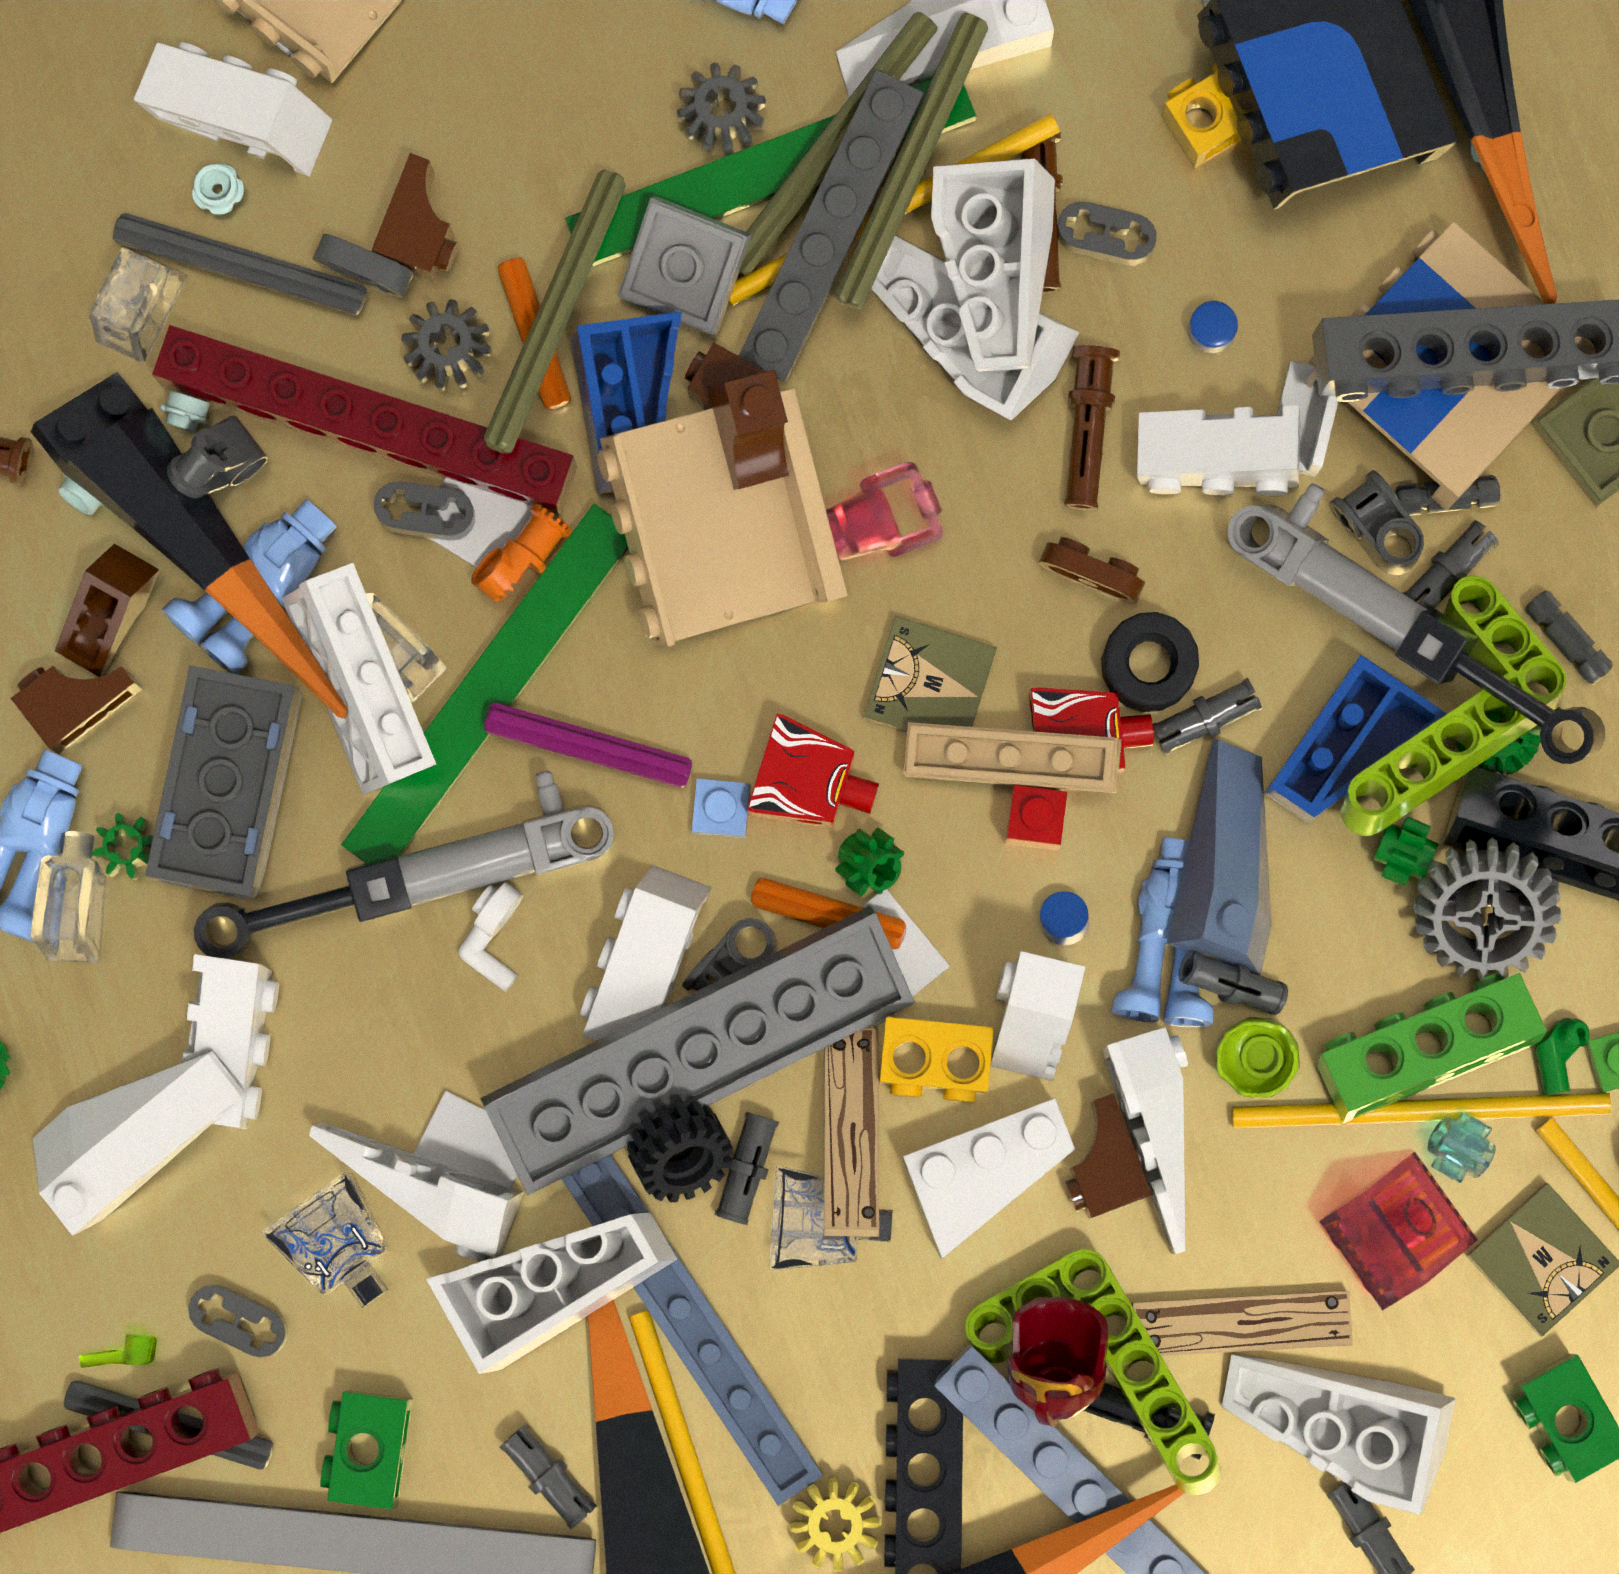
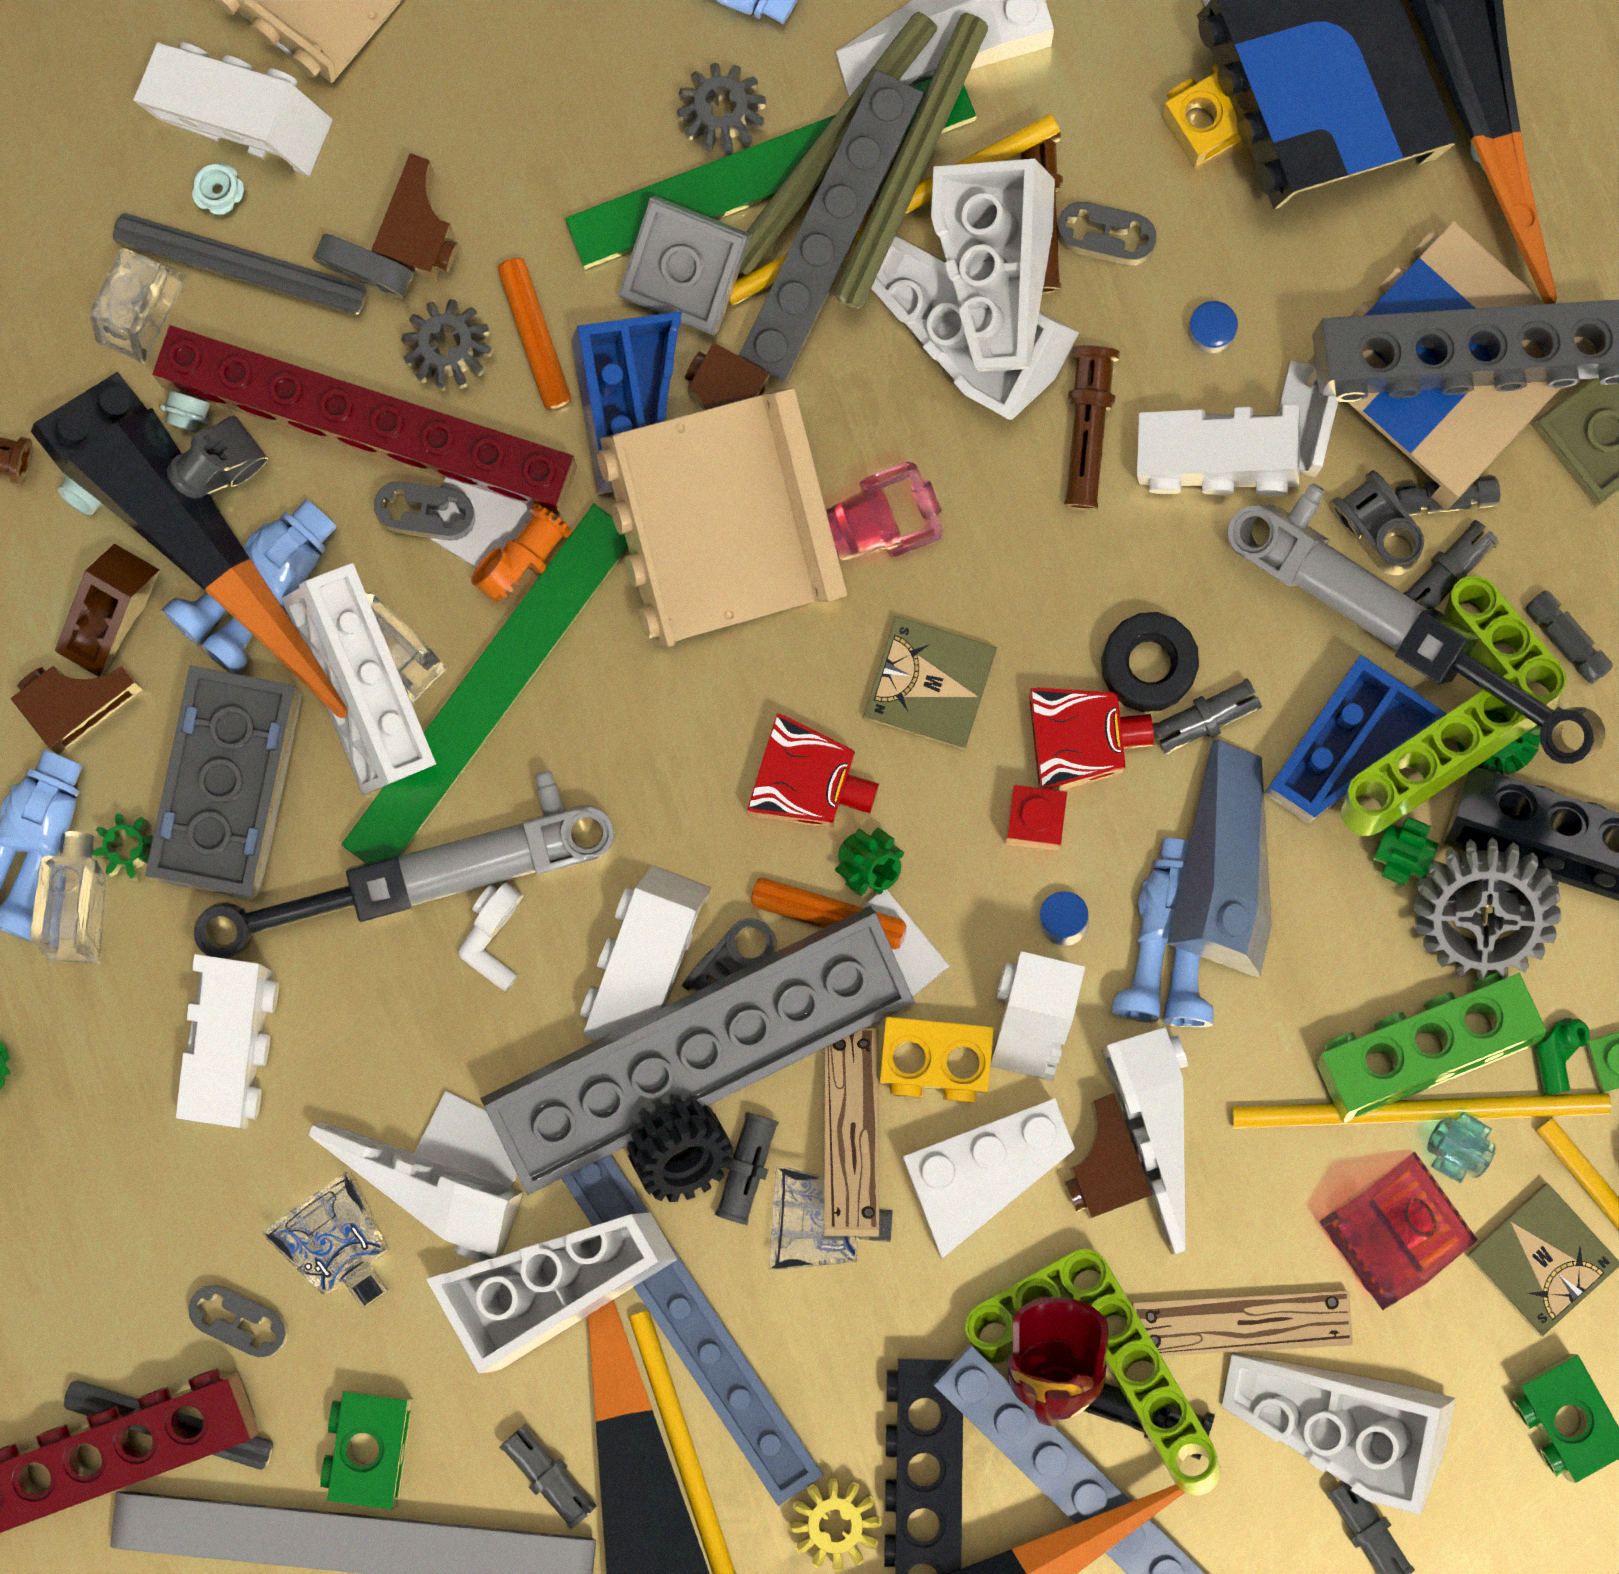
(118, 1140): white wedge -> none
(137, 1351): clear neon green hand -> none
(554, 312): olive axle -> none
(587, 745): magenta axle -> none
(721, 808): light blue plate -> none
(751, 427): reddish brown arch -> none
(1012, 757): tan tile -> none
(1072, 562): reddish brown plate -> none
(1206, 974): dark grey pin -> none
(1258, 1057): lime hair -> none

